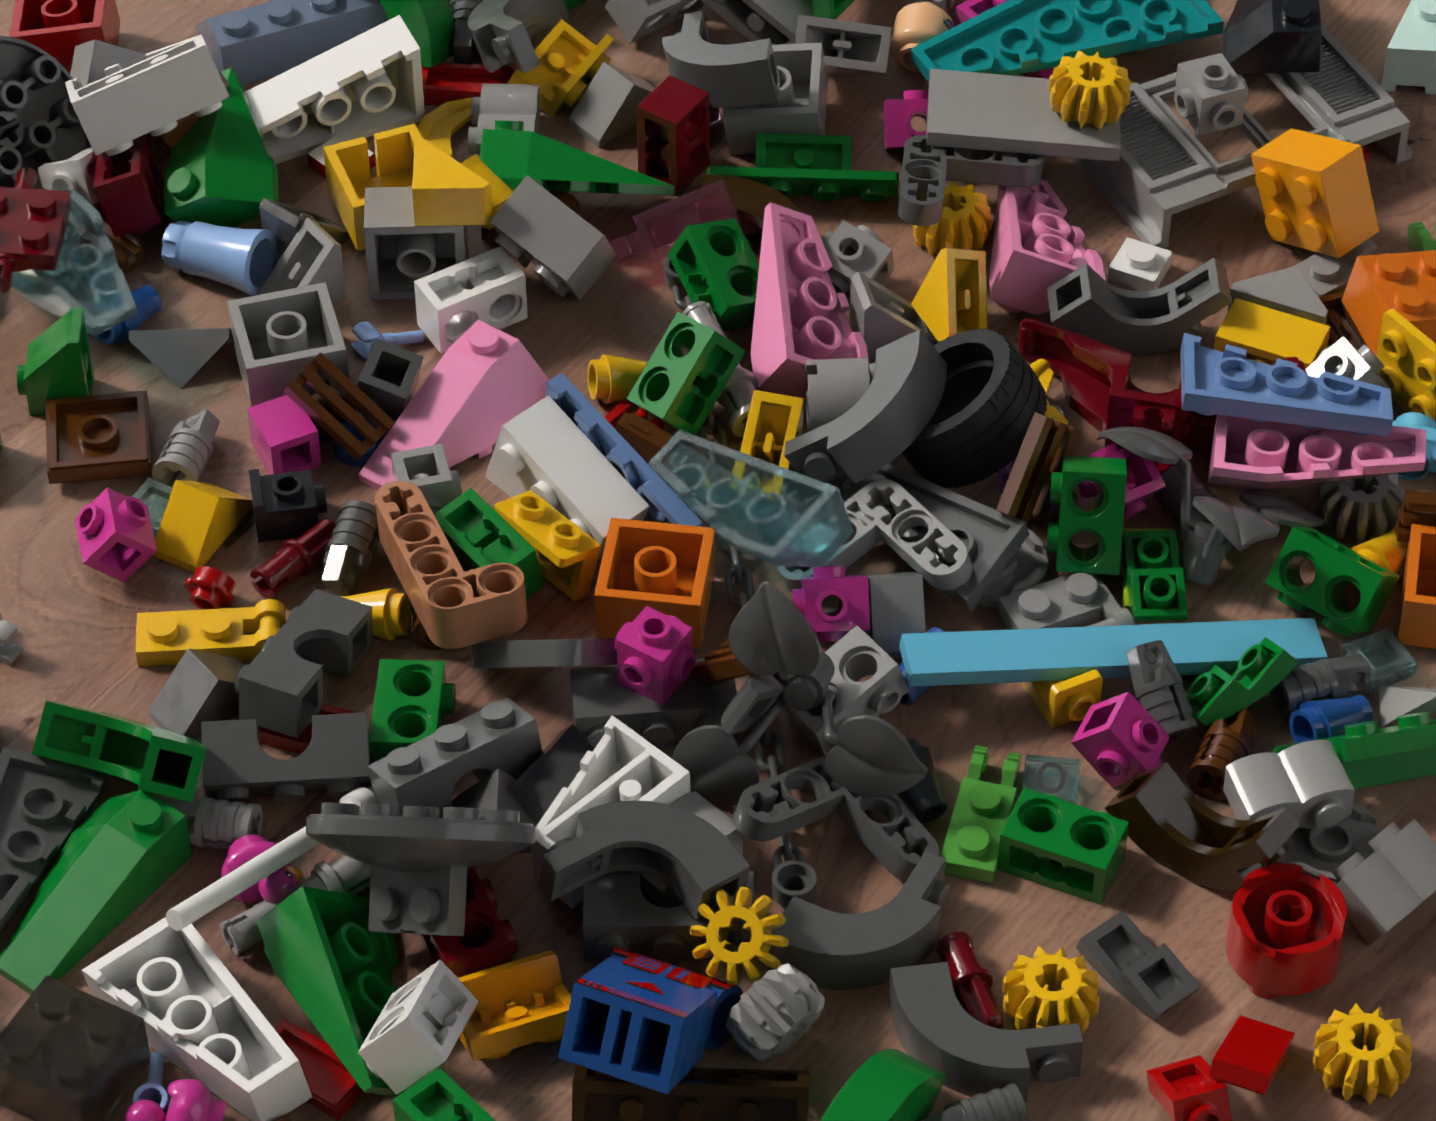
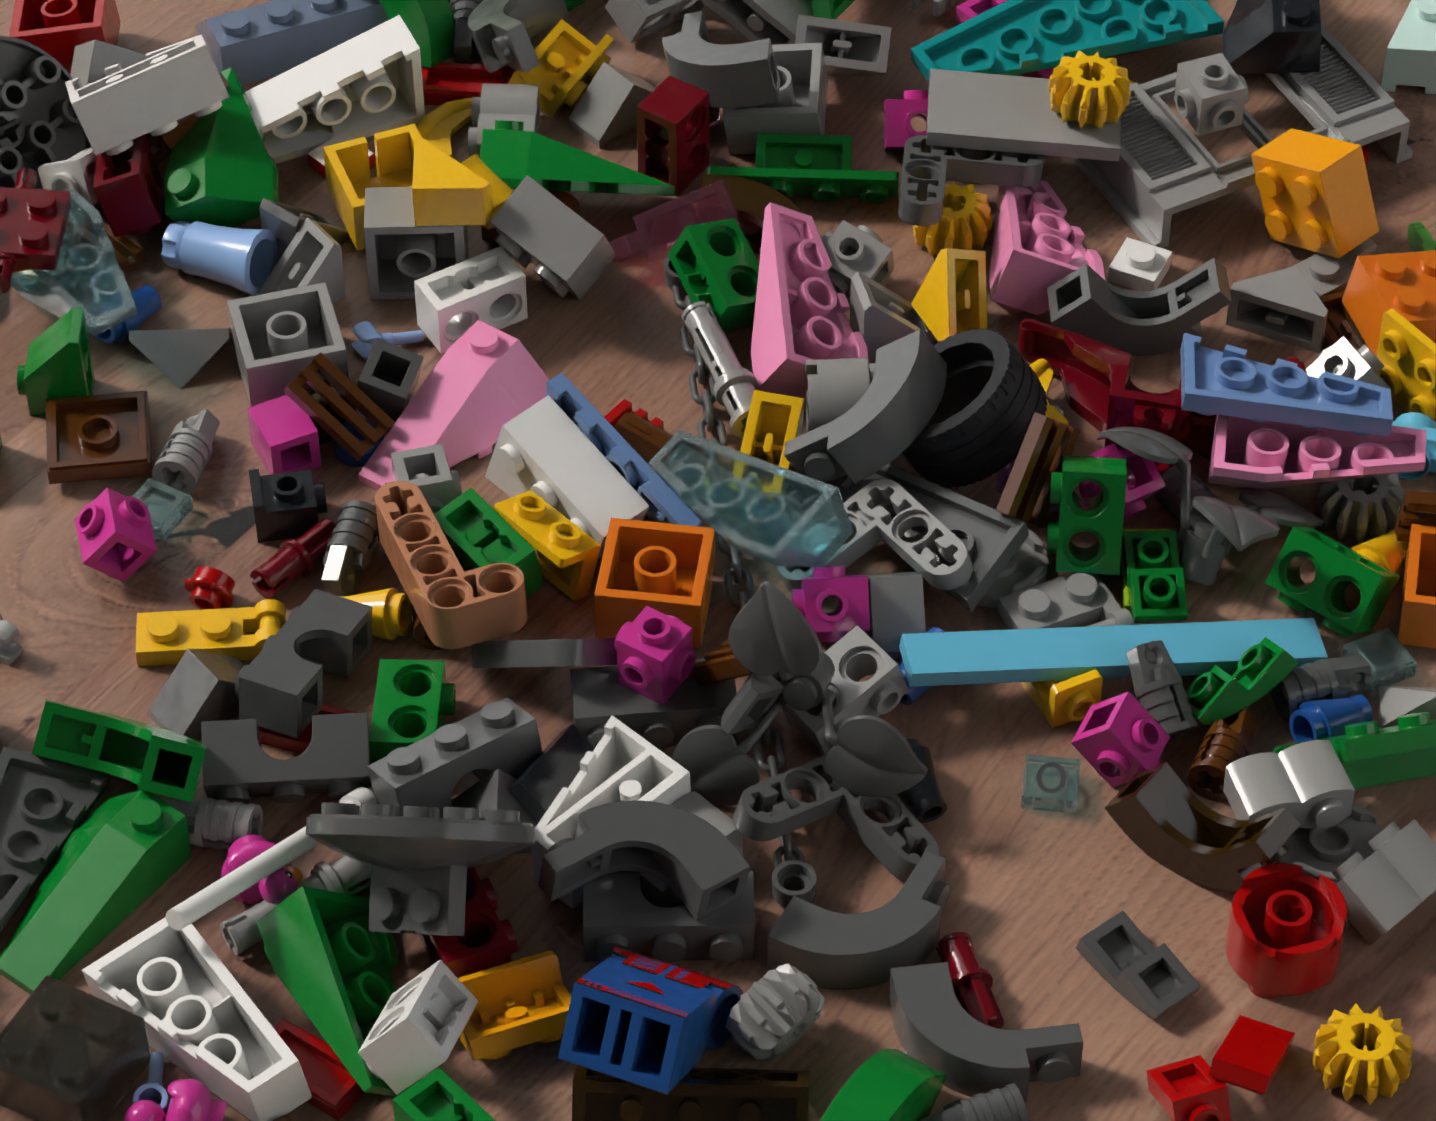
(197, 522): yellow slope -> none
(613, 377): yellow cone -> none
(686, 374): green brick -> none
(749, 952): yellow gear -> none
(915, 25): light nougat head -> none
(979, 818): bright green hinge -> none
(1050, 991): yellow gear -> none
(1062, 845): green brick -> none
(1271, 334): yellow brick -> none

